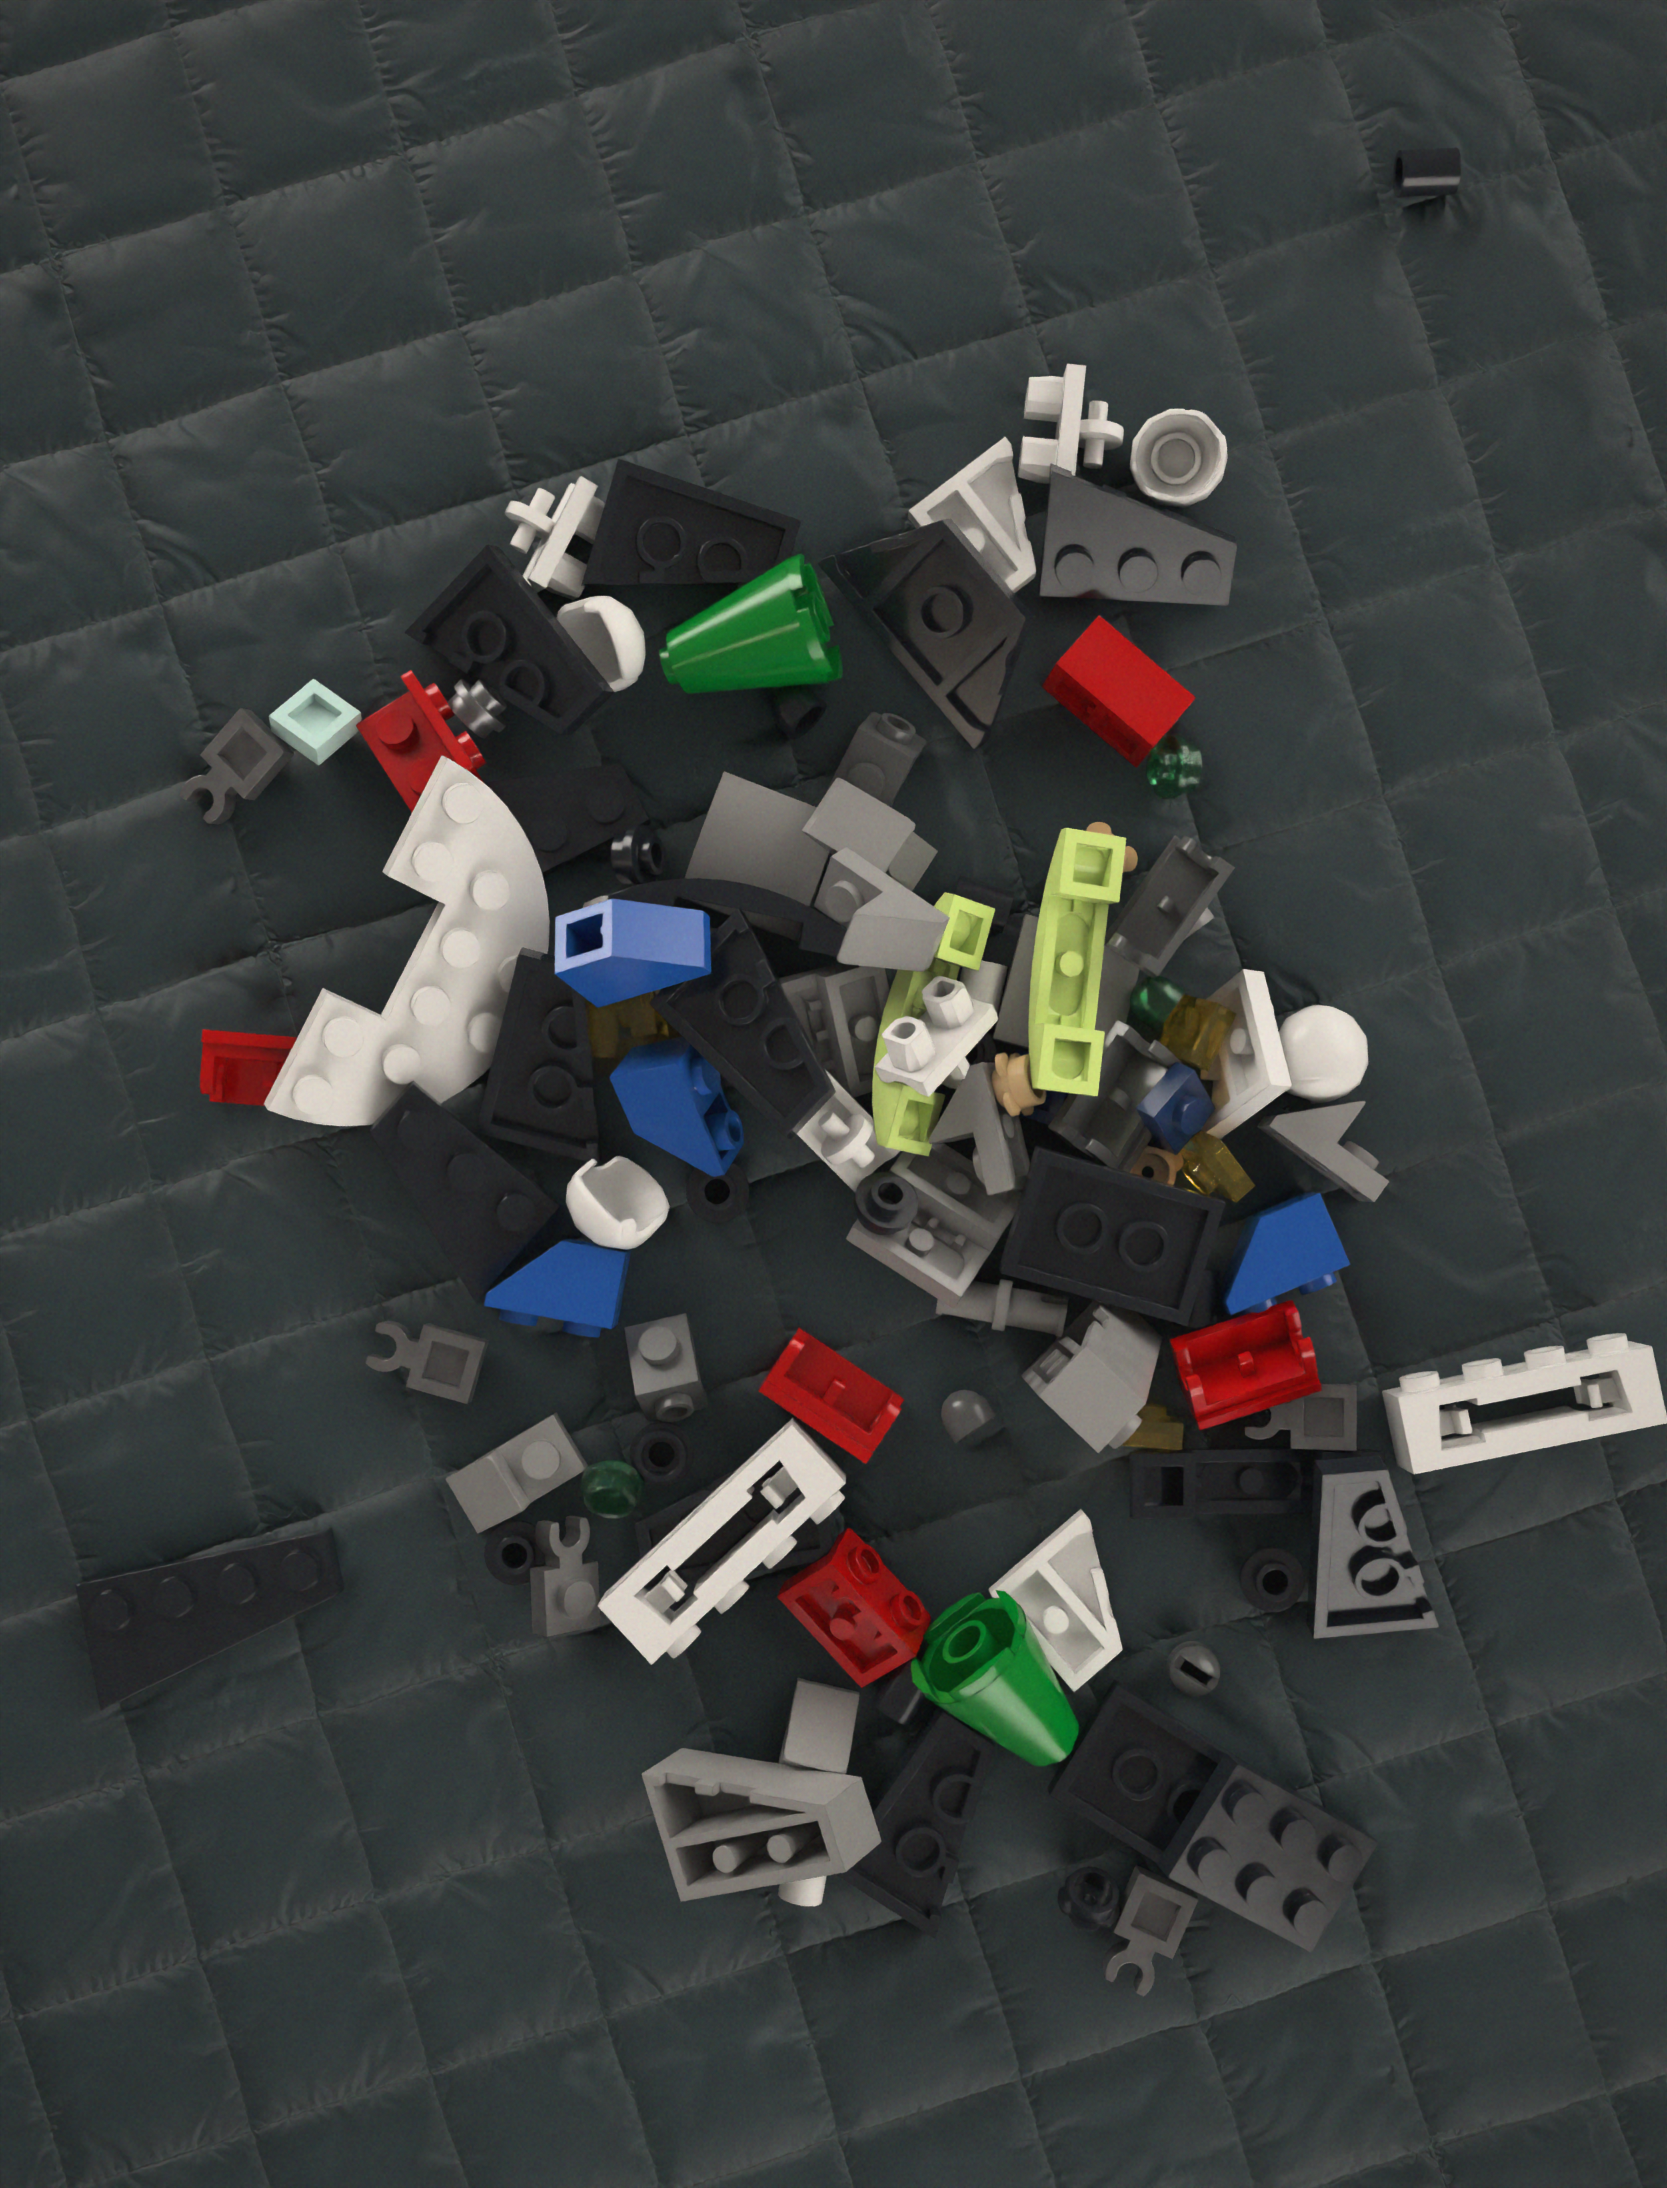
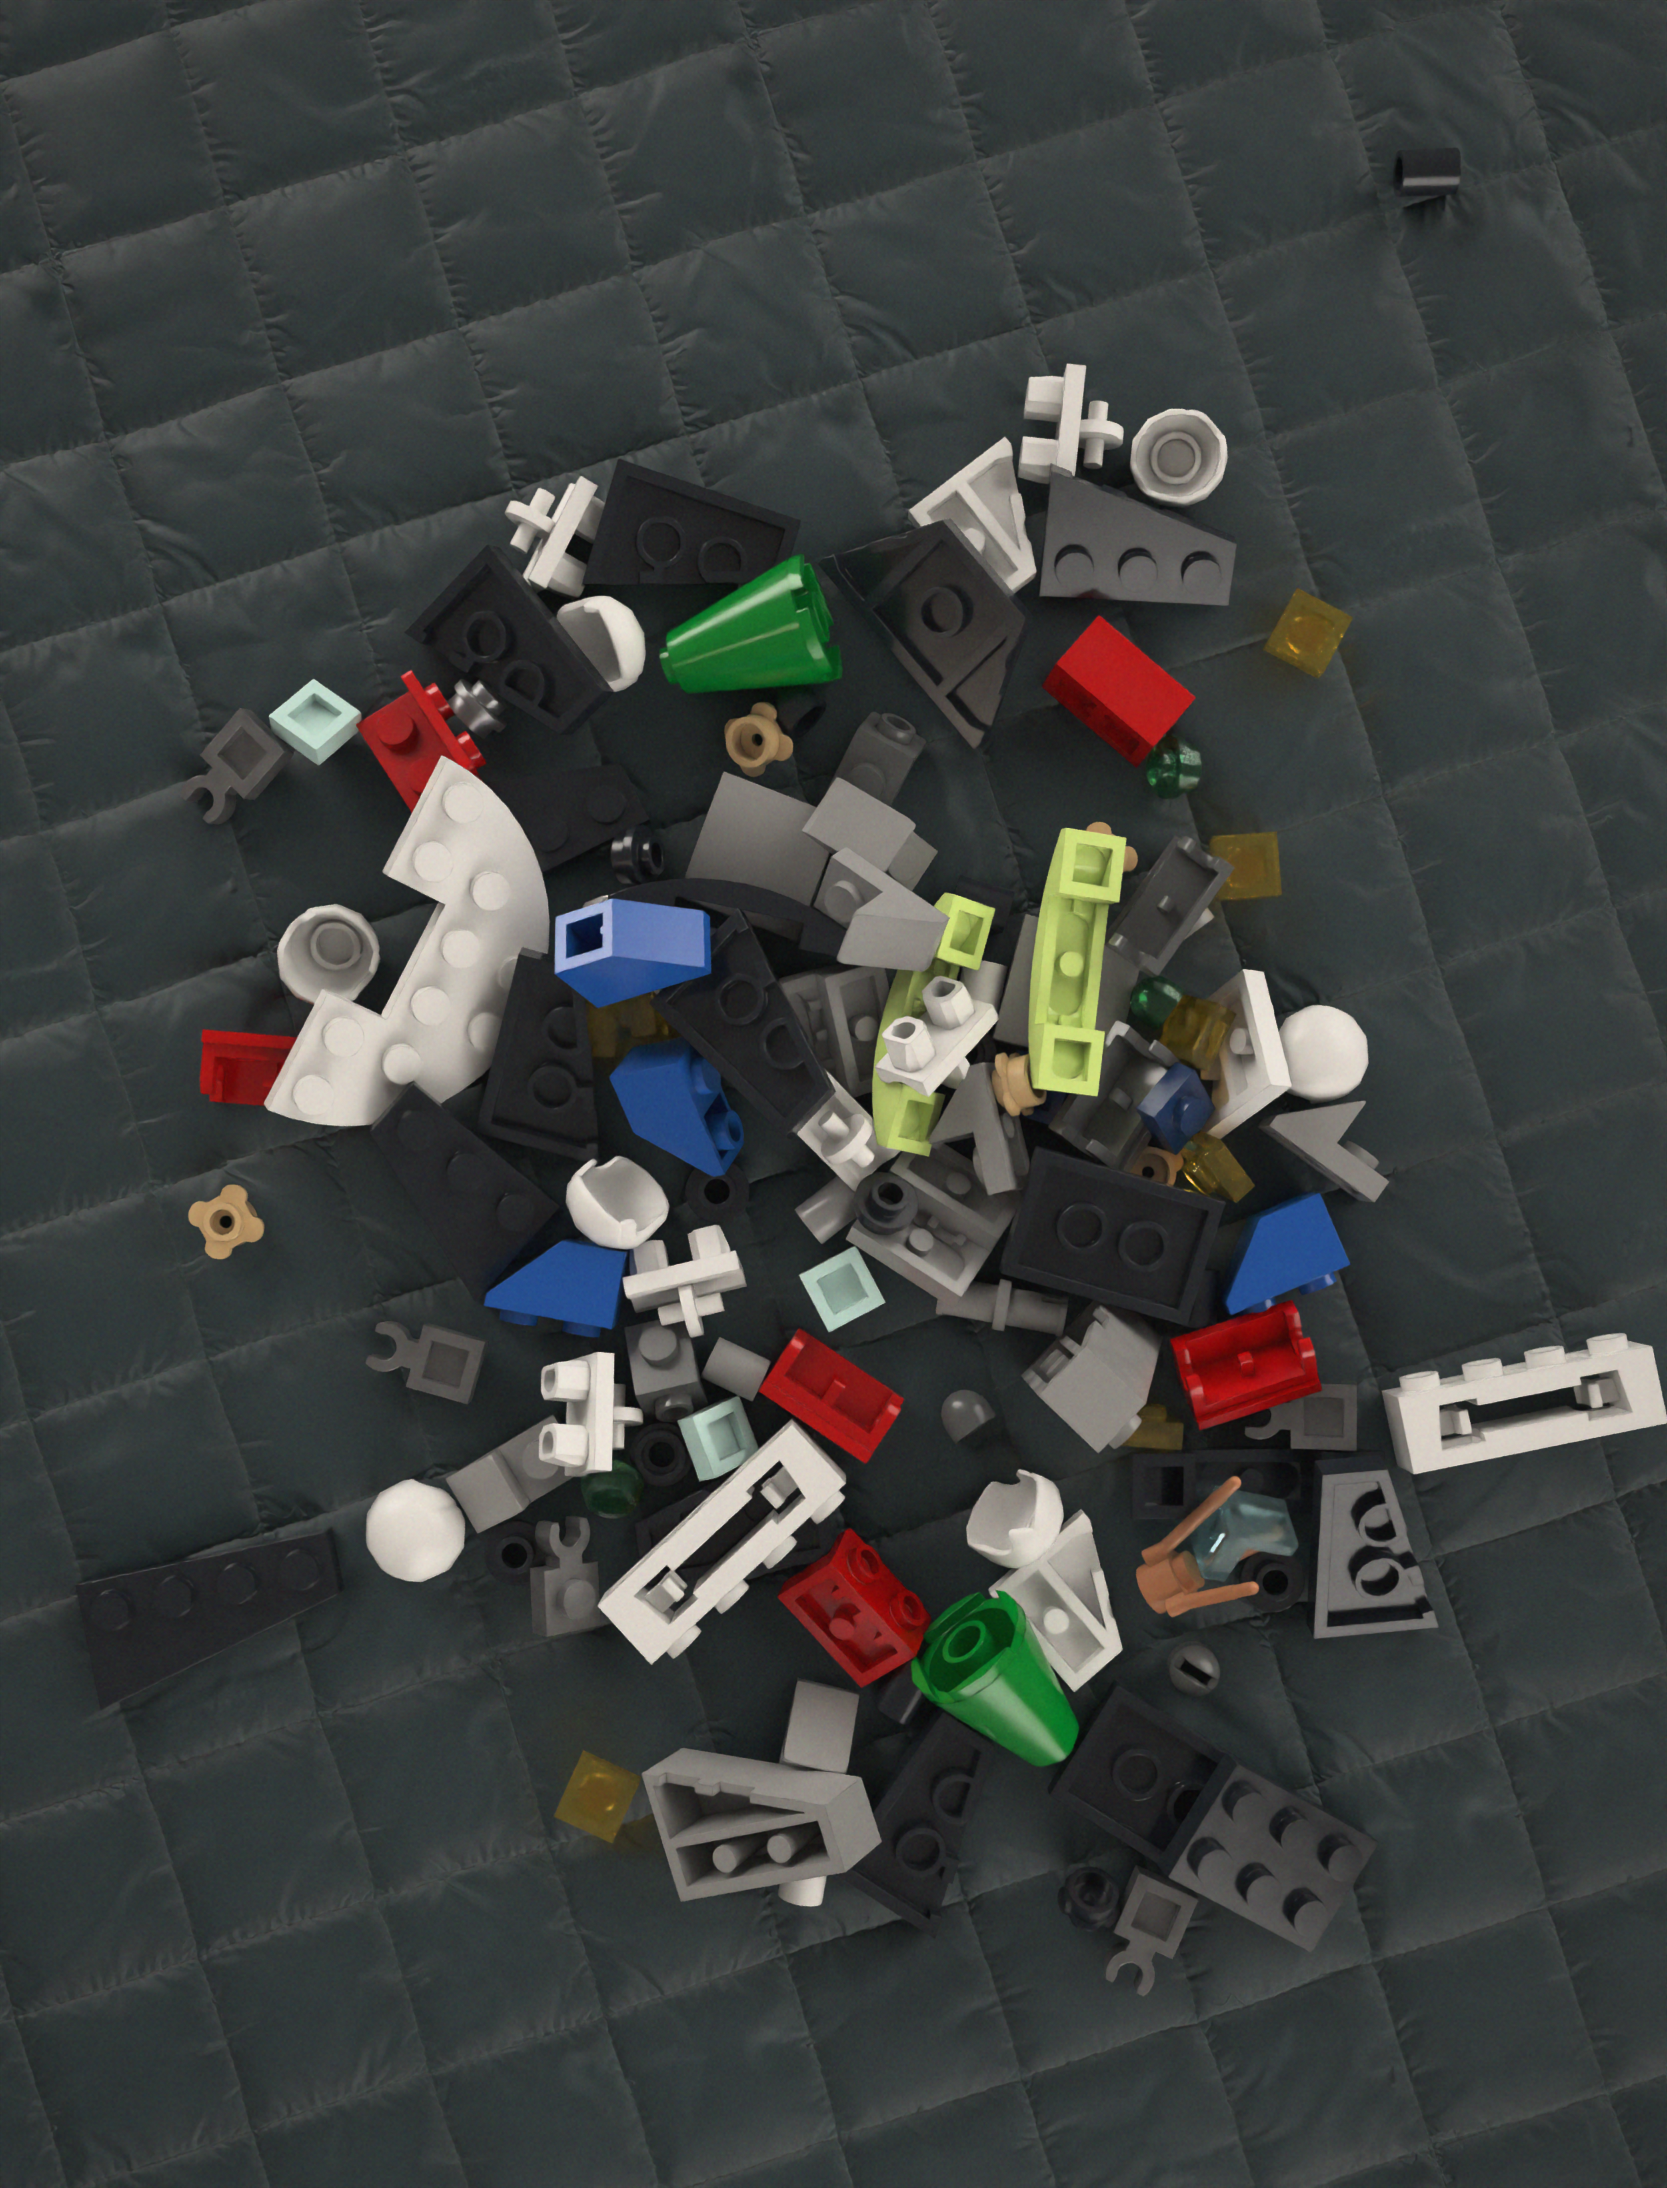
(244, 1226): none -> tan plate
(329, 951): none -> white hair
(415, 1531): none -> white hair
(593, 1416): none -> white hips
(597, 1796): none -> clear yellow plate
(686, 1288): none -> white hips
(718, 1438): none -> light aqua plate
(735, 1369): none -> light grey hinge
(742, 745): none -> tan plate
(828, 1209): none -> light grey hinge
(842, 1288): none -> light aqua plate
(1016, 1521): none -> white hair
(1172, 1578): none -> nougat plant
(1240, 1524): none -> clear light blue panel
(1255, 866): none -> clear yellow plate
(1307, 633): none -> clear yellow plate

